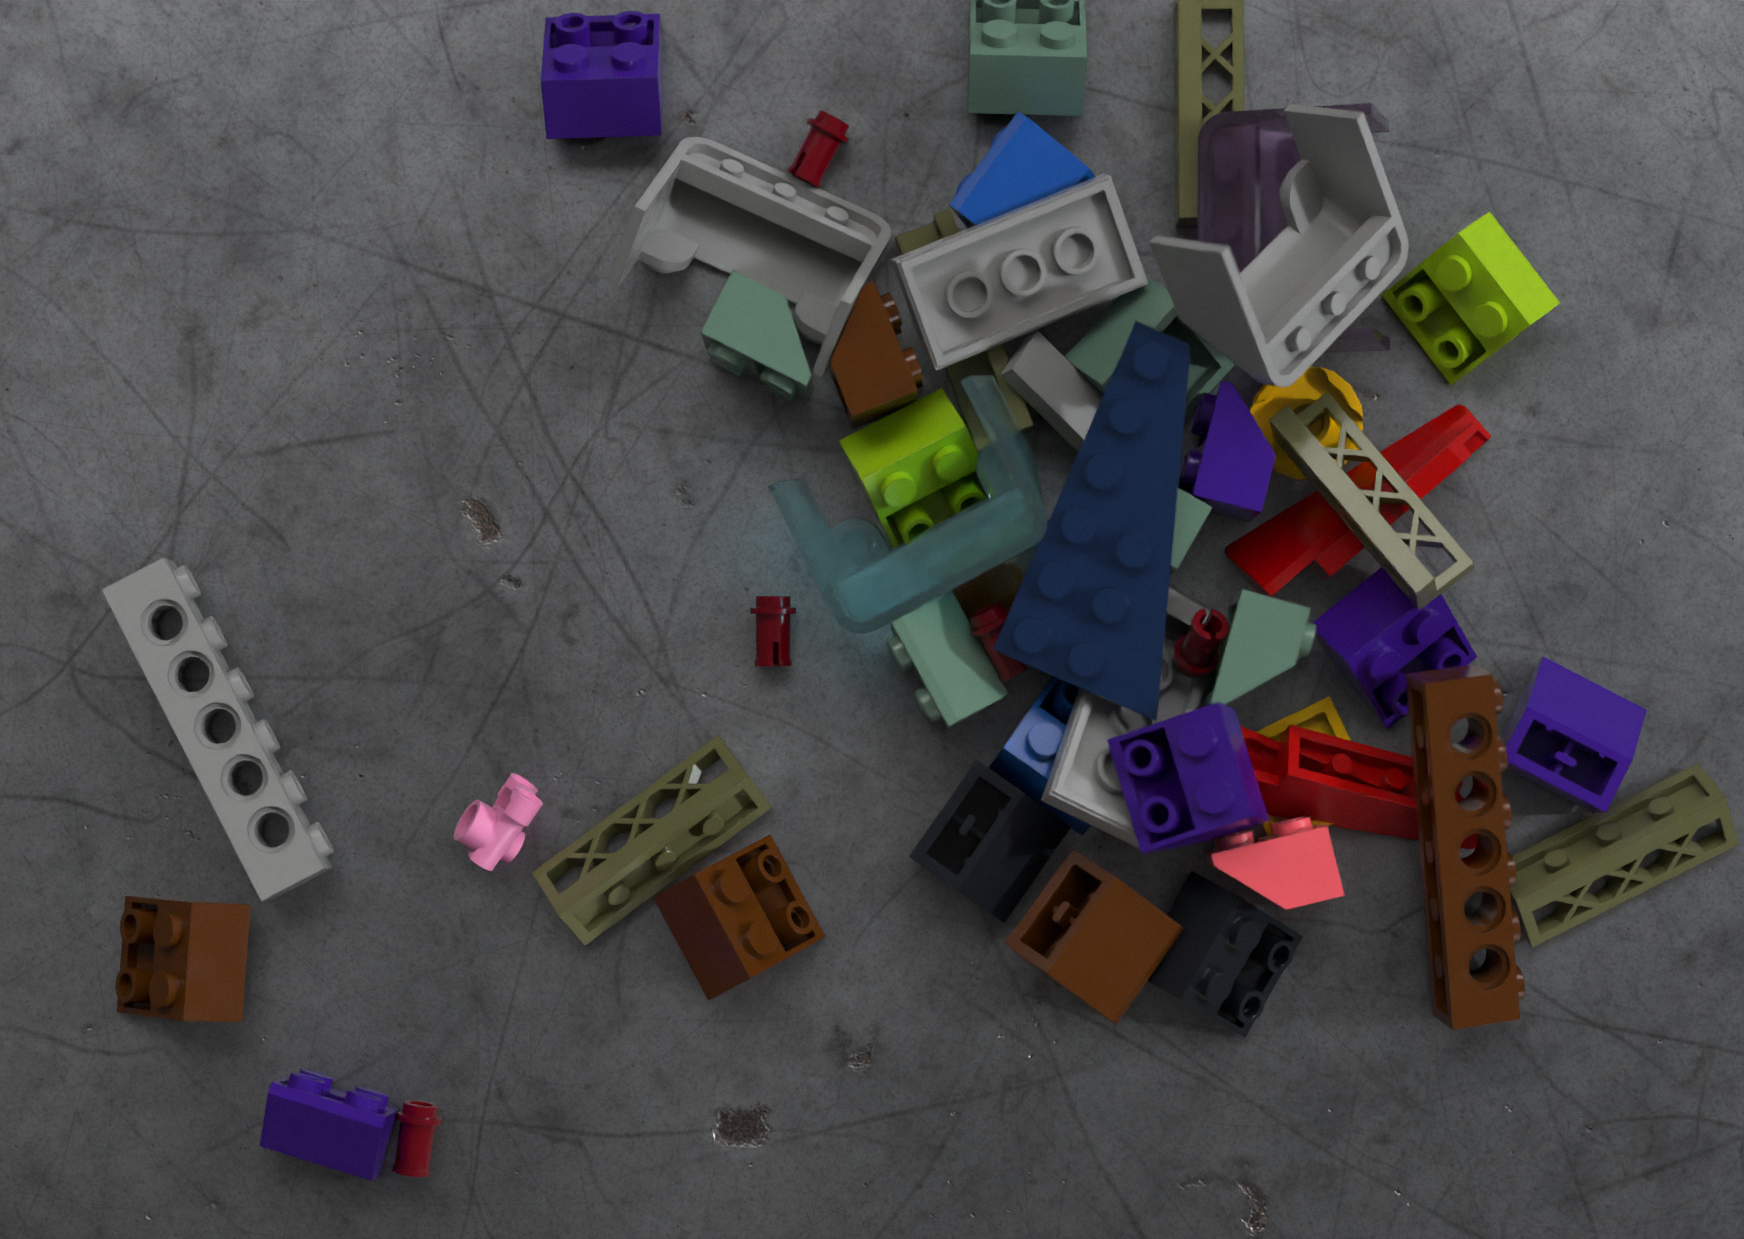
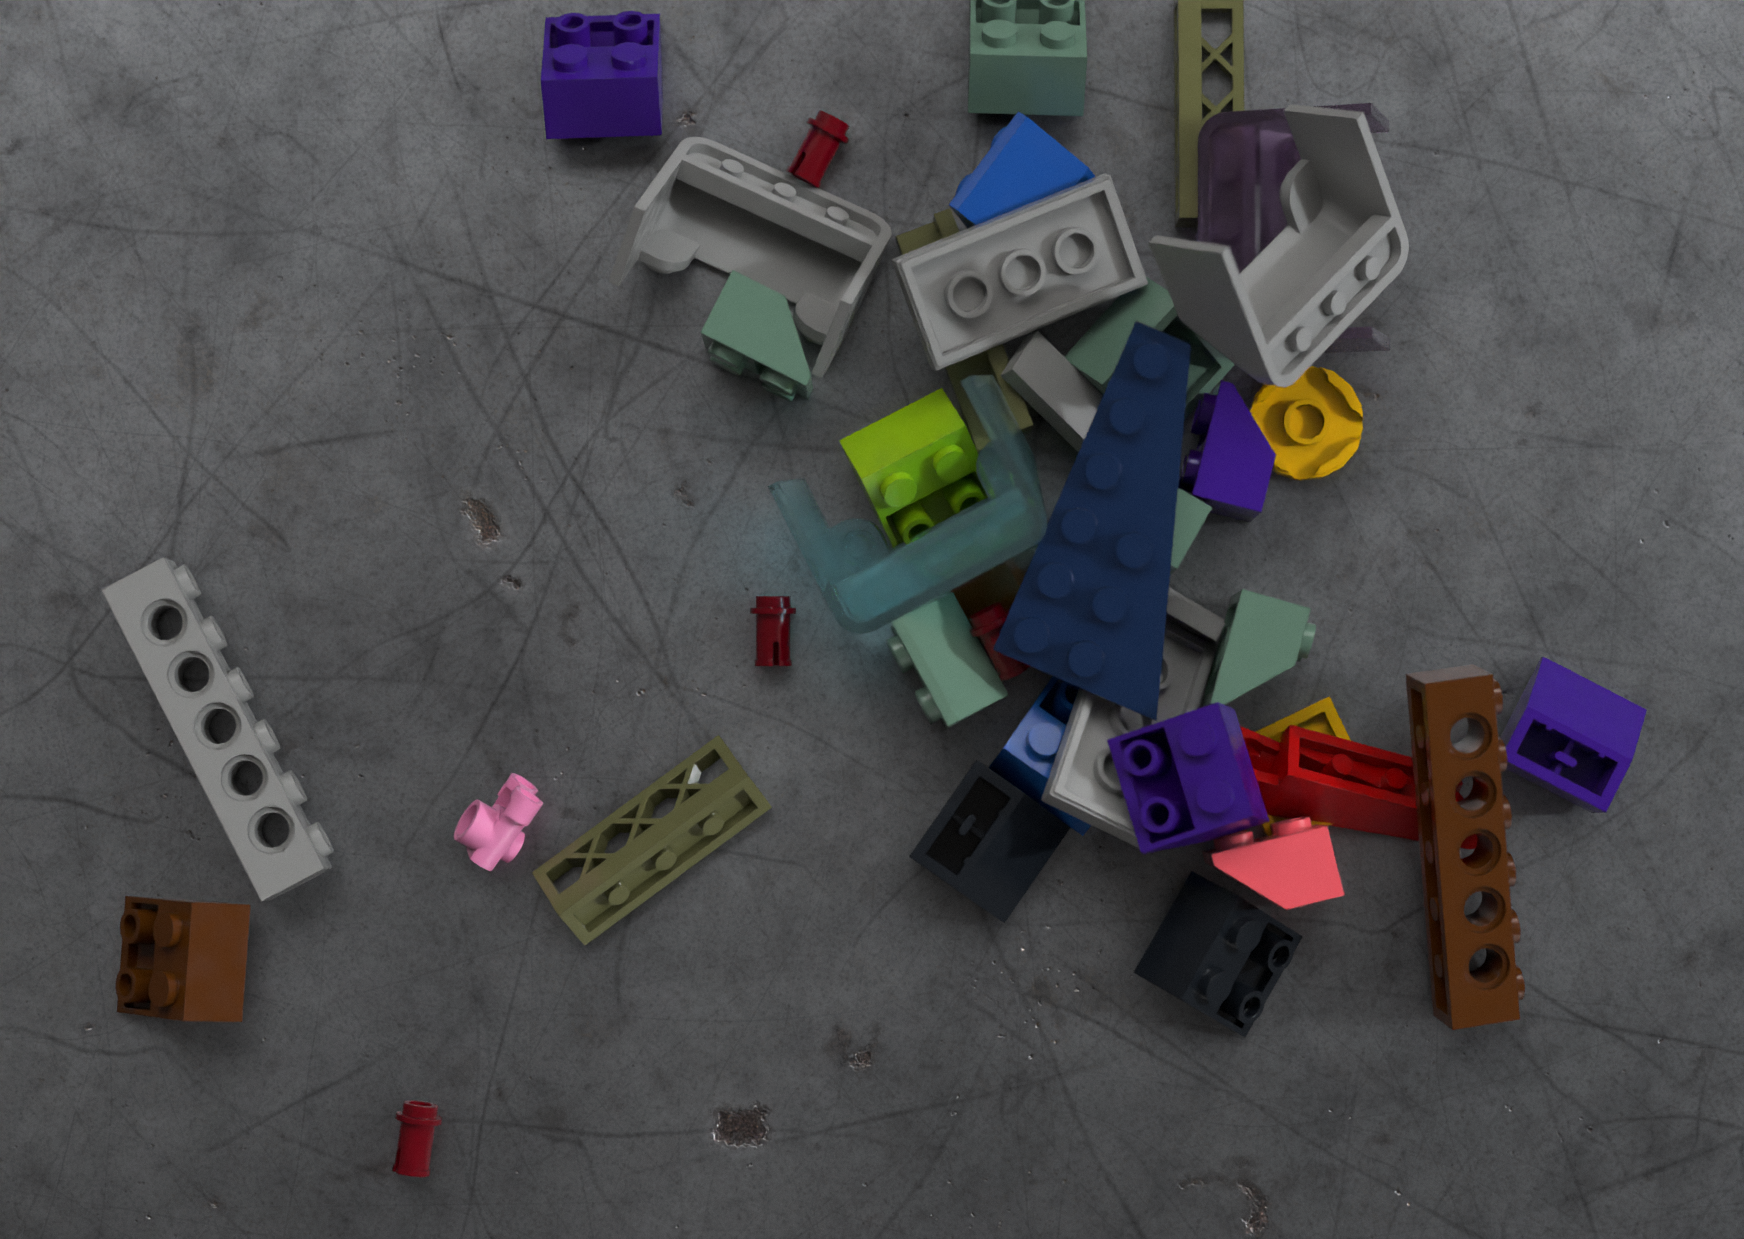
(327, 1124): dark purple slope -> none
(739, 917): reddish brown slope -> none
(869, 364): reddish brown slope -> none
(1094, 936): reddish brown slope -> none
(1197, 650): dark red pin -> none
(1318, 537): red wedge -> none
(1354, 504): olive fence -> none
(1381, 637): dark purple slope -> none
(1470, 298): lime slope -> none
(1615, 846): olive fence -> none

